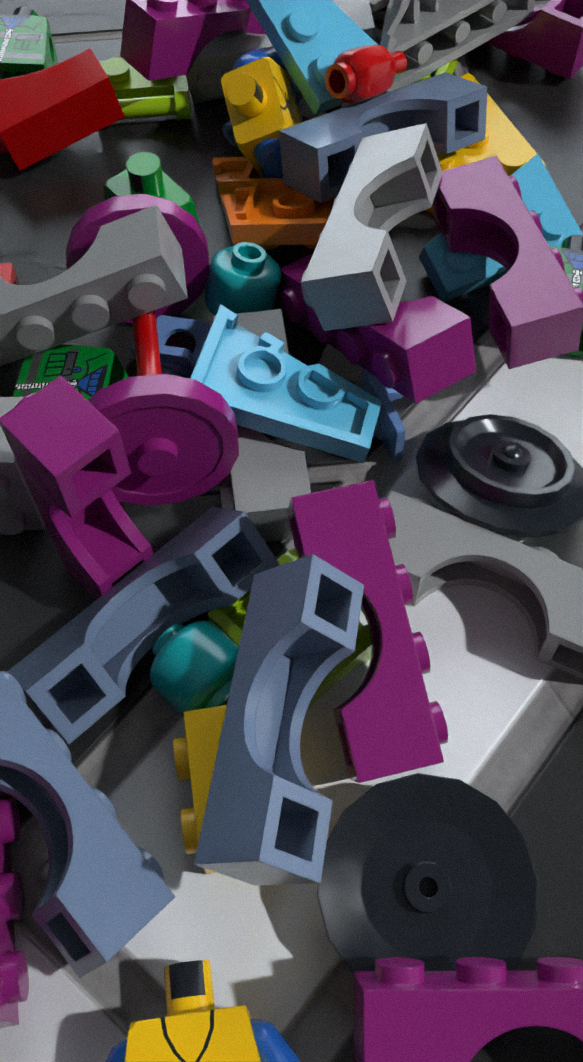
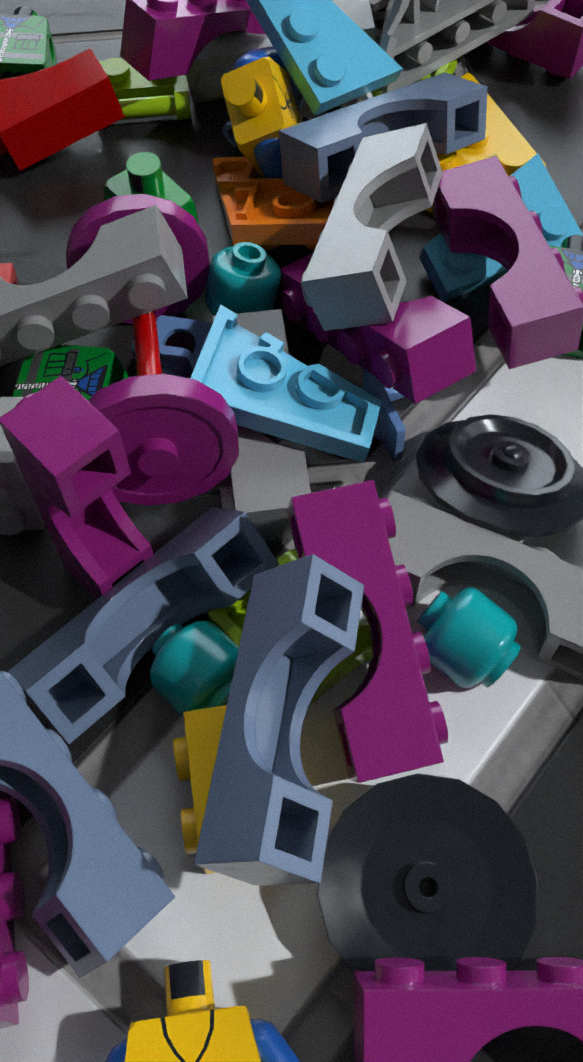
(363, 73): red plant -> none
(469, 637): none -> teal head

